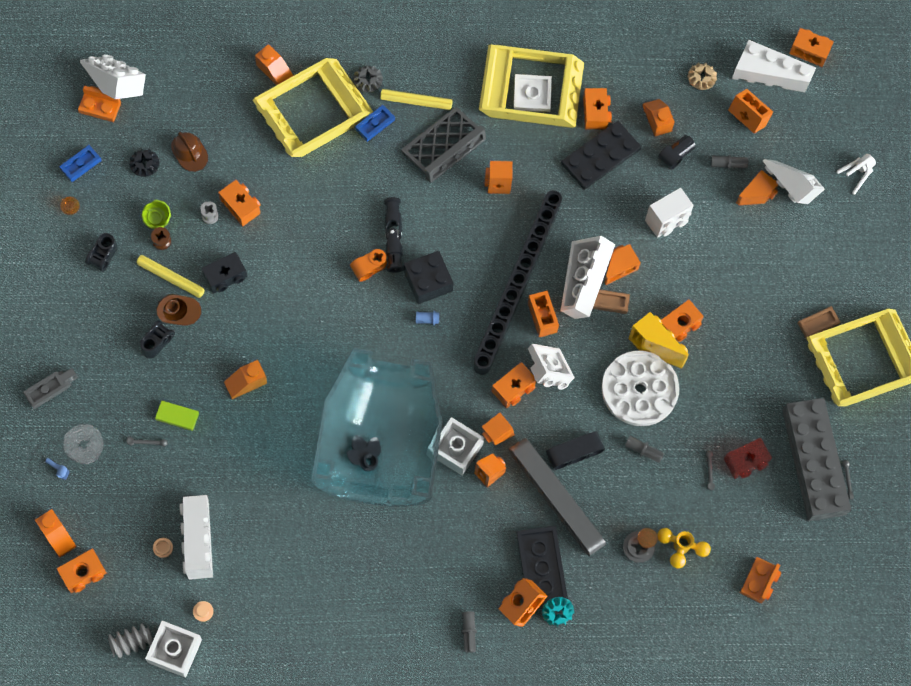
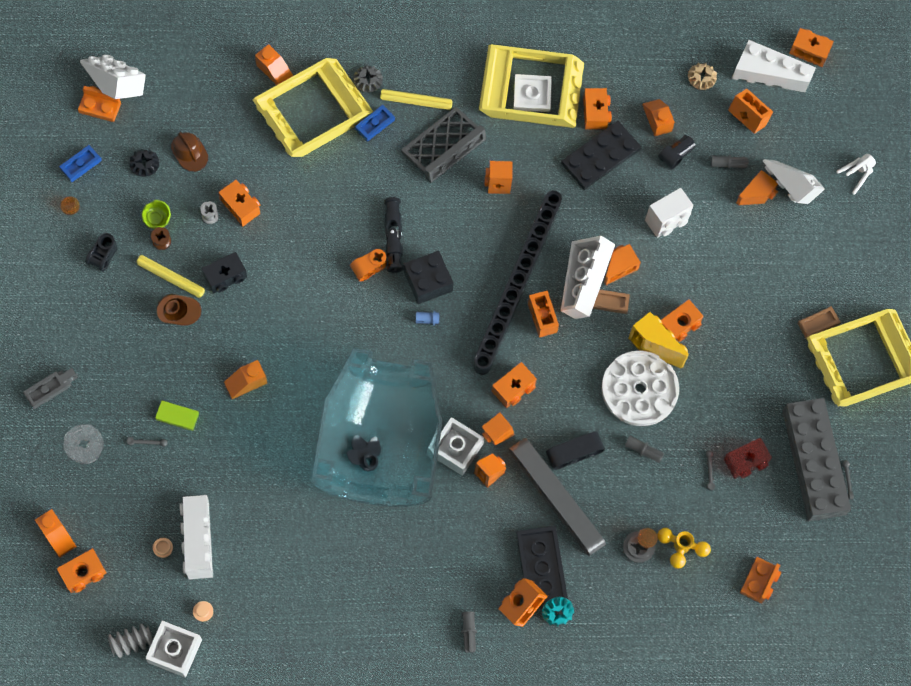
(62, 471): medium blue hand -> none
(157, 336): black piece -> none
(550, 366): white plate -> none

